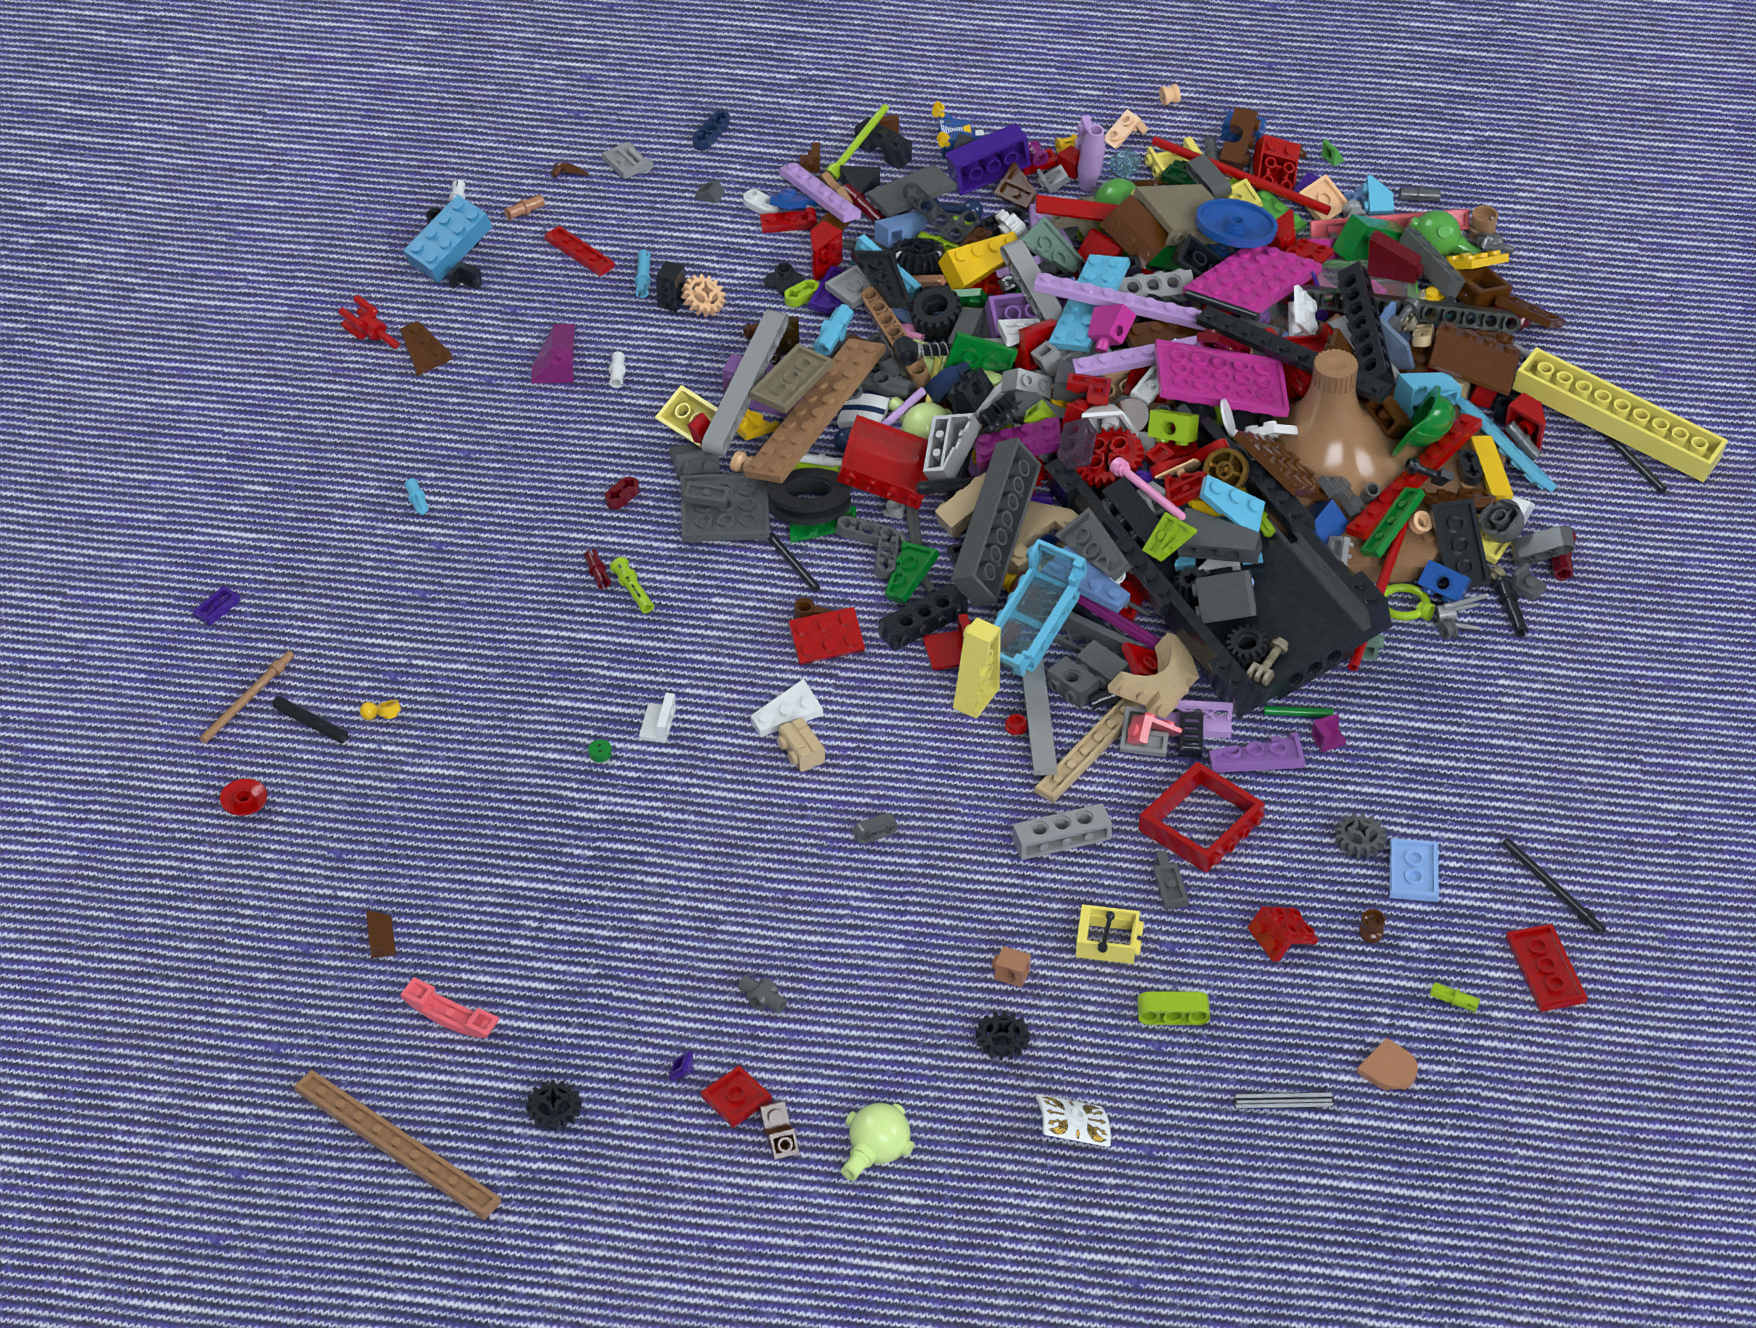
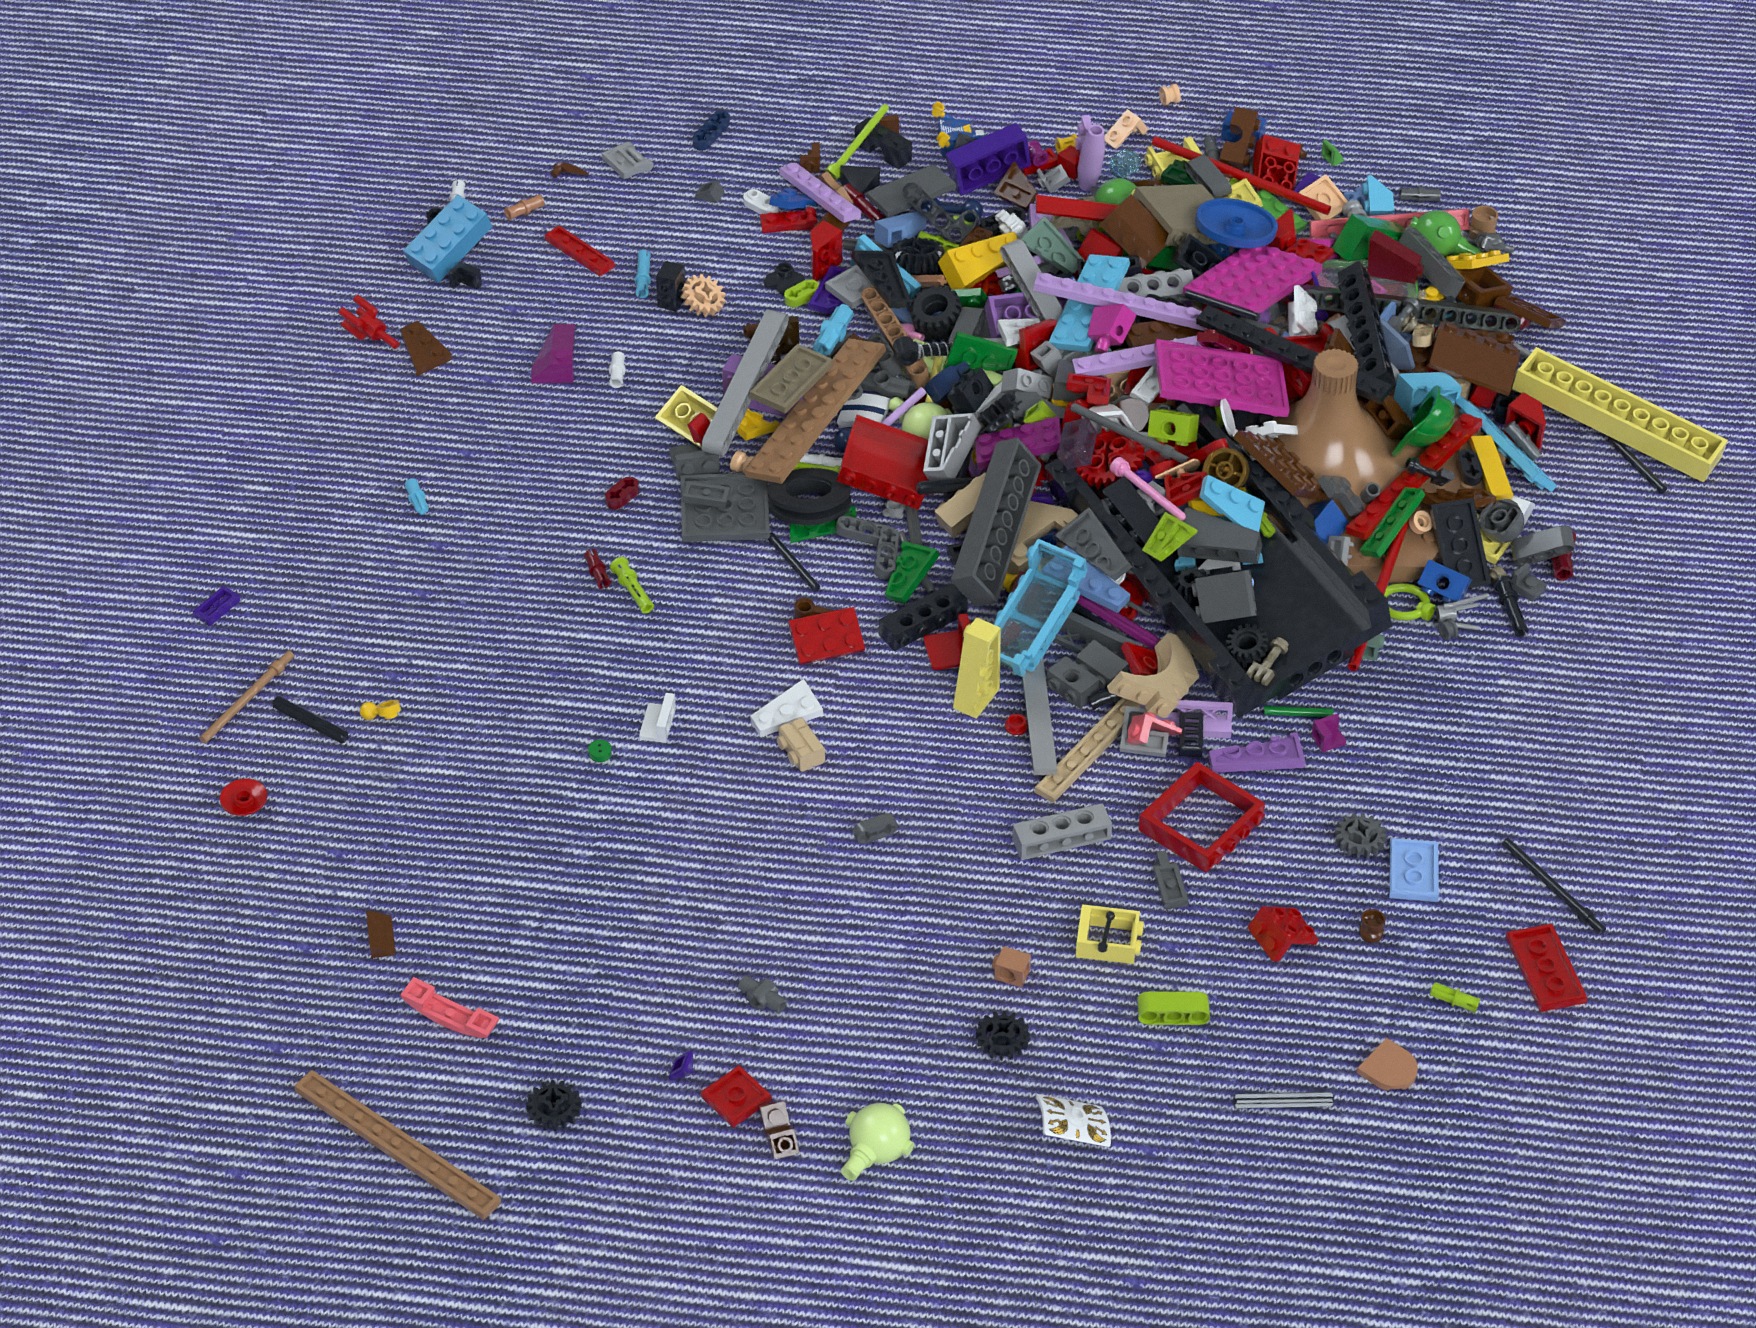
(1166, 451): none -> dark grey bar

